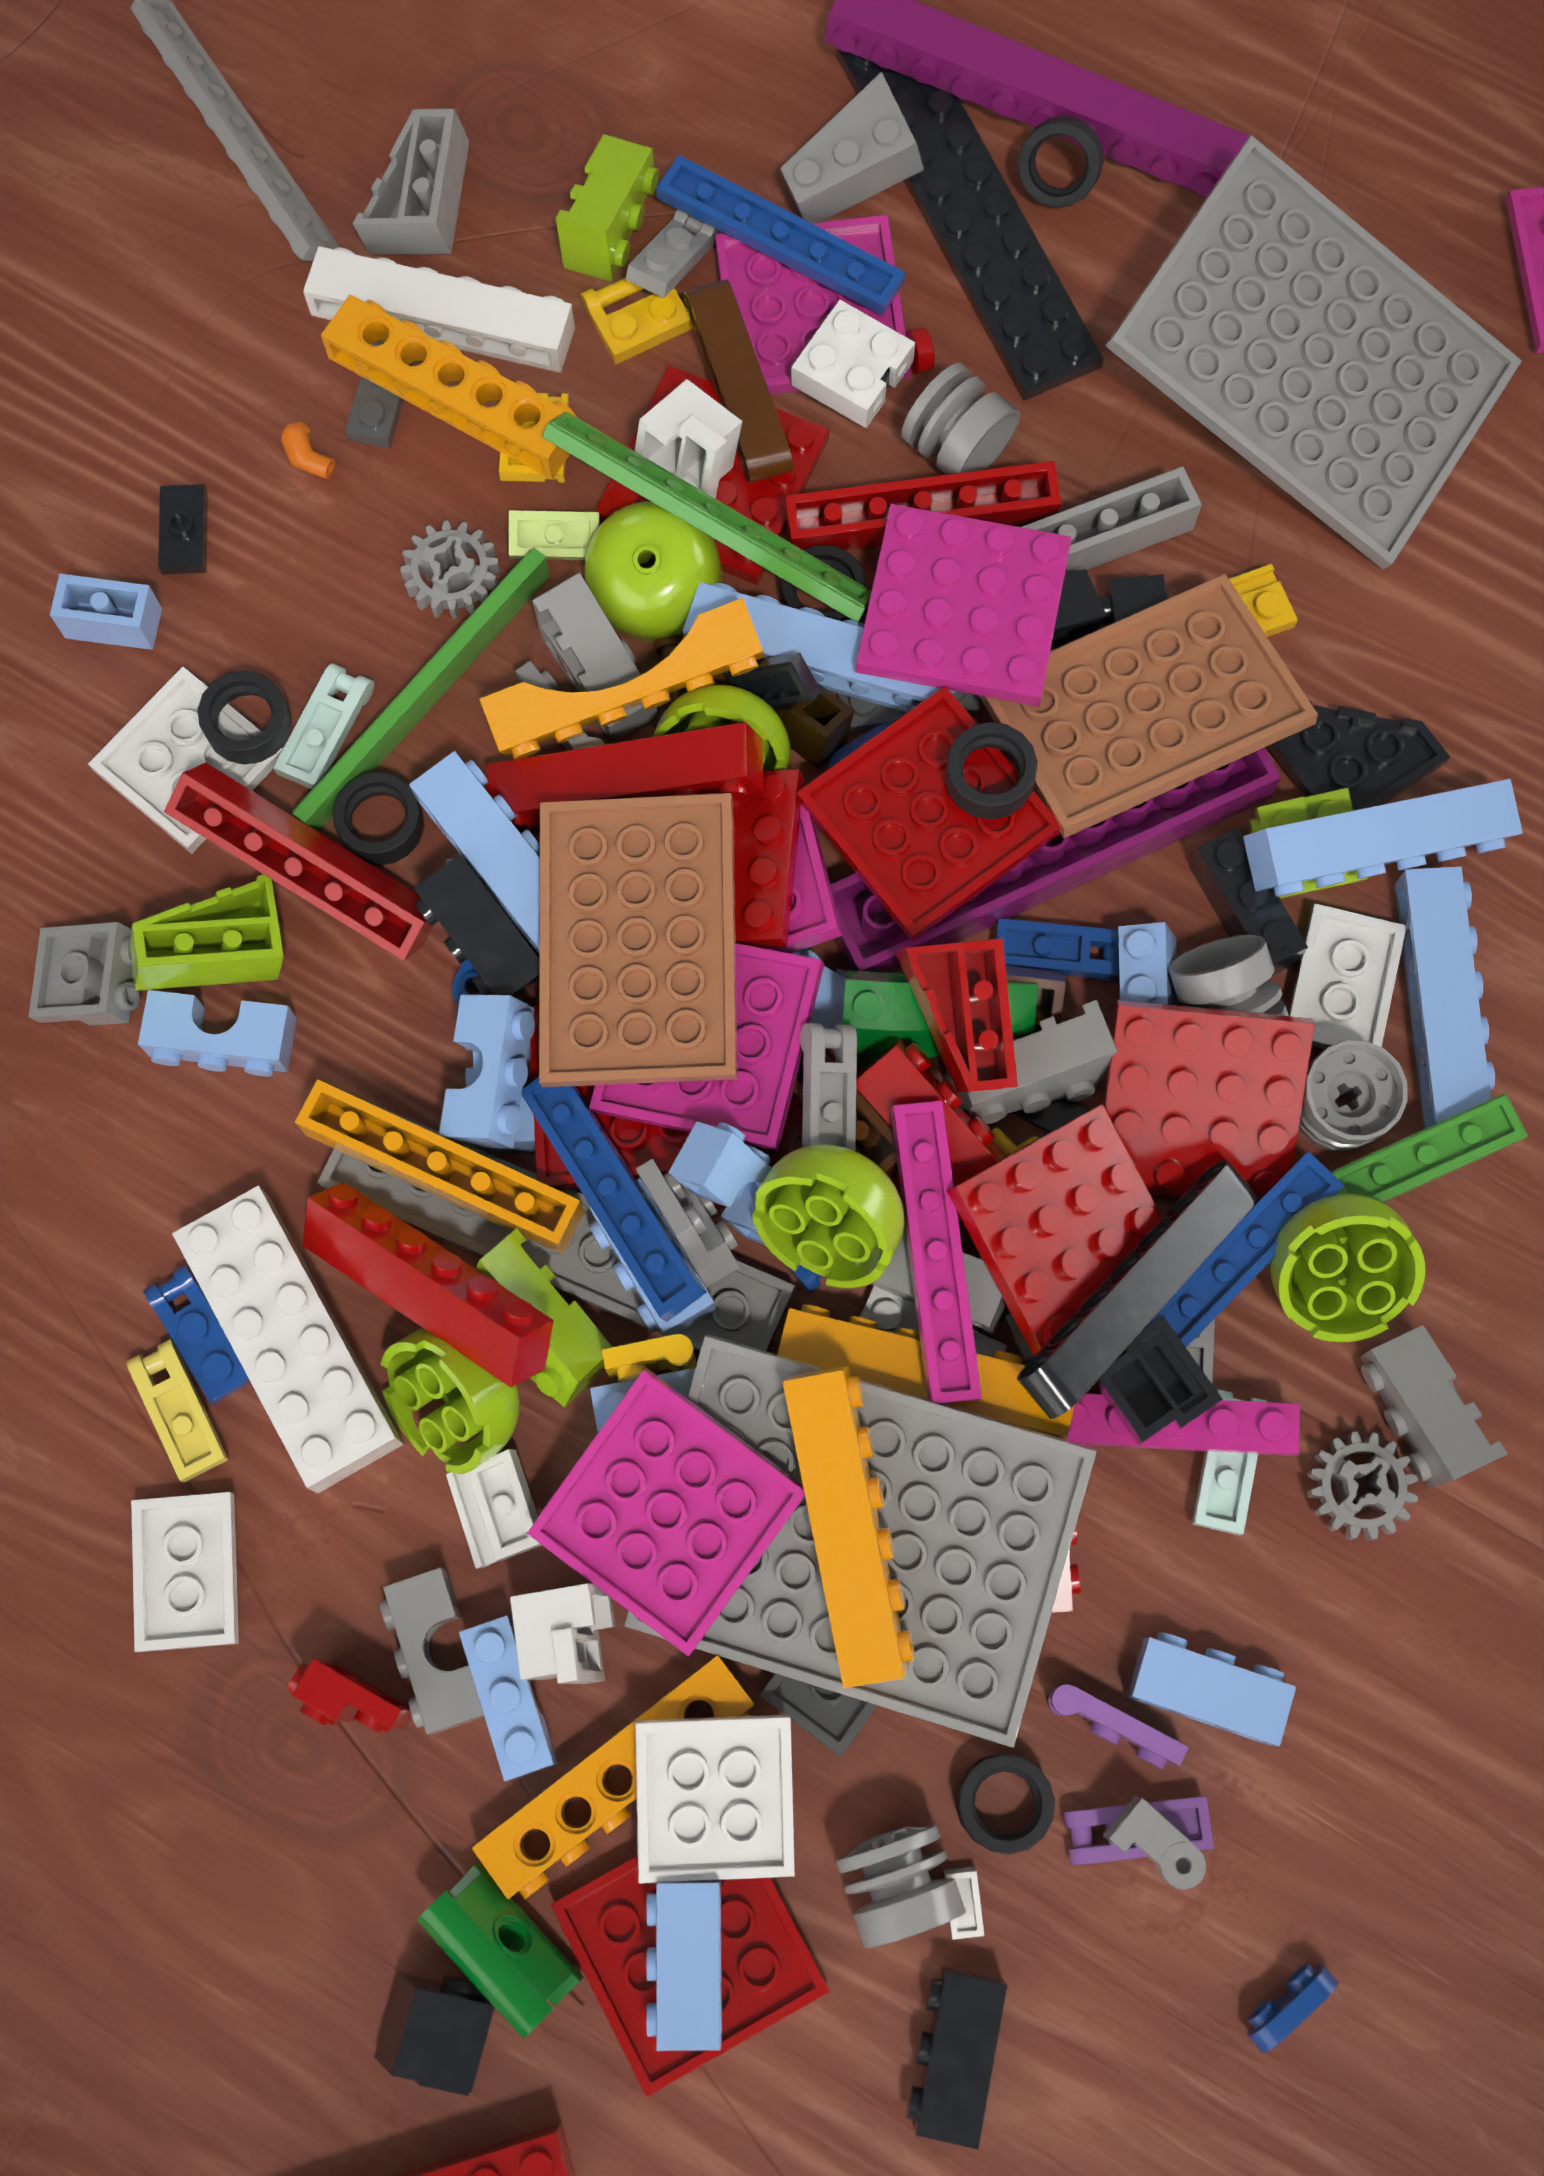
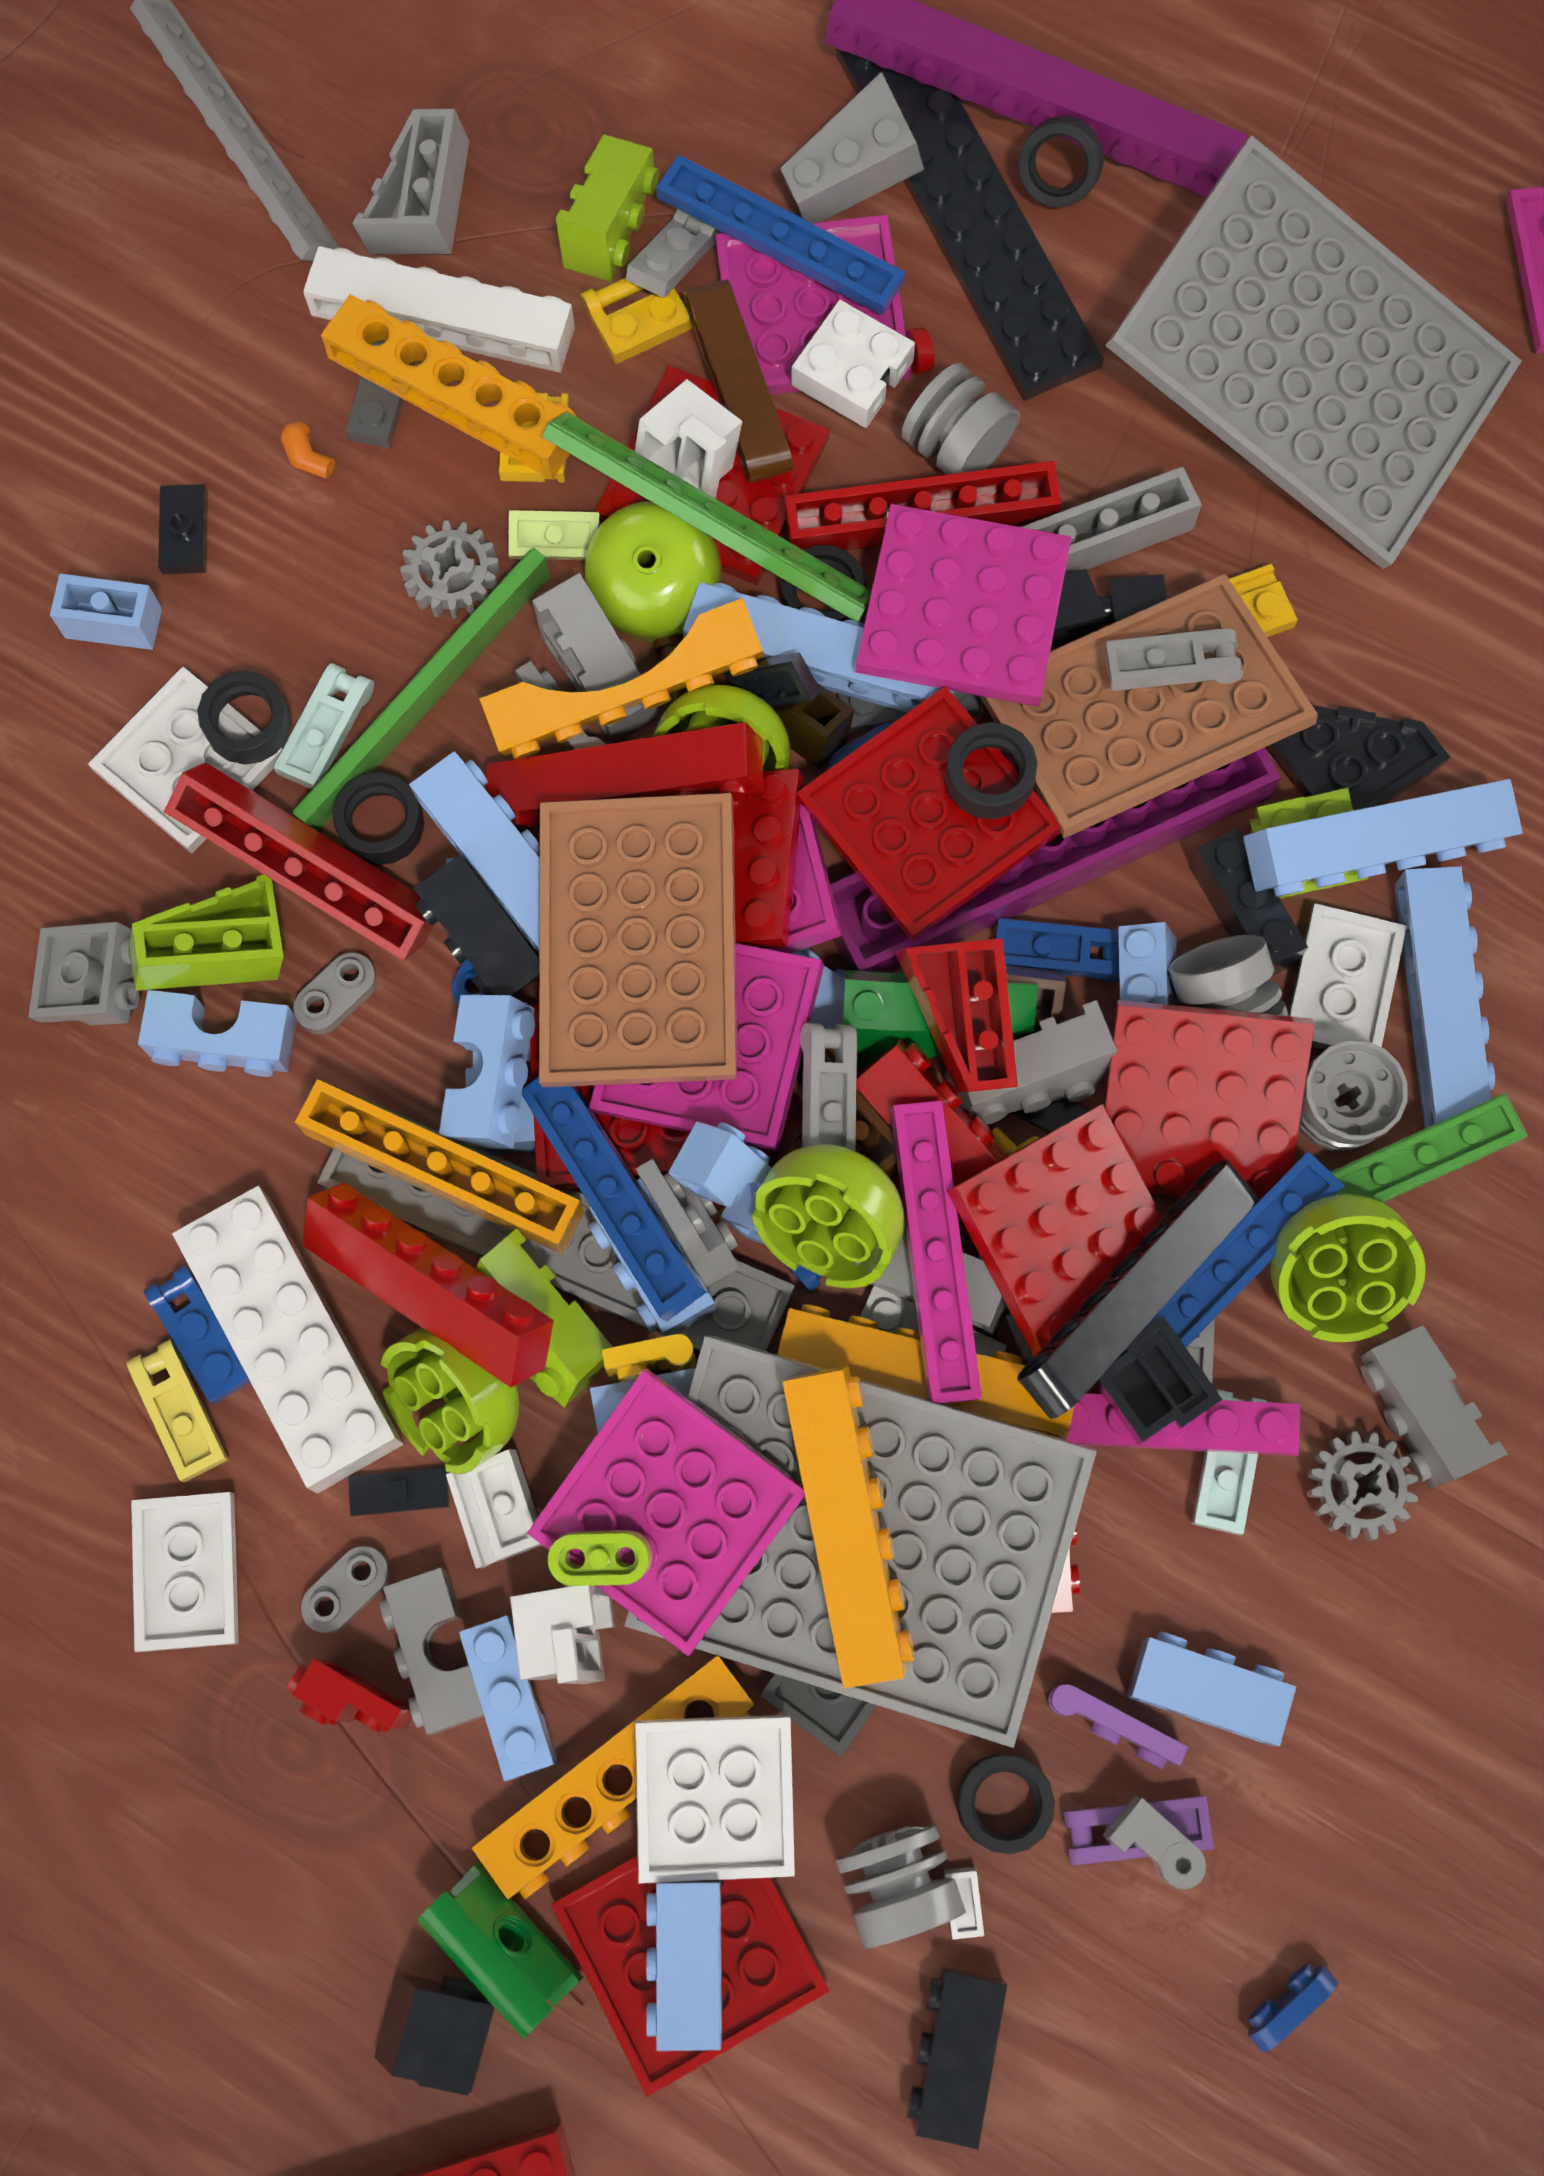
(339, 996): none -> light grey plate
(345, 1590): none -> light grey plate
(398, 1492): none -> black piece
(602, 1558): none -> lime plate
(1173, 659): none -> light grey plate

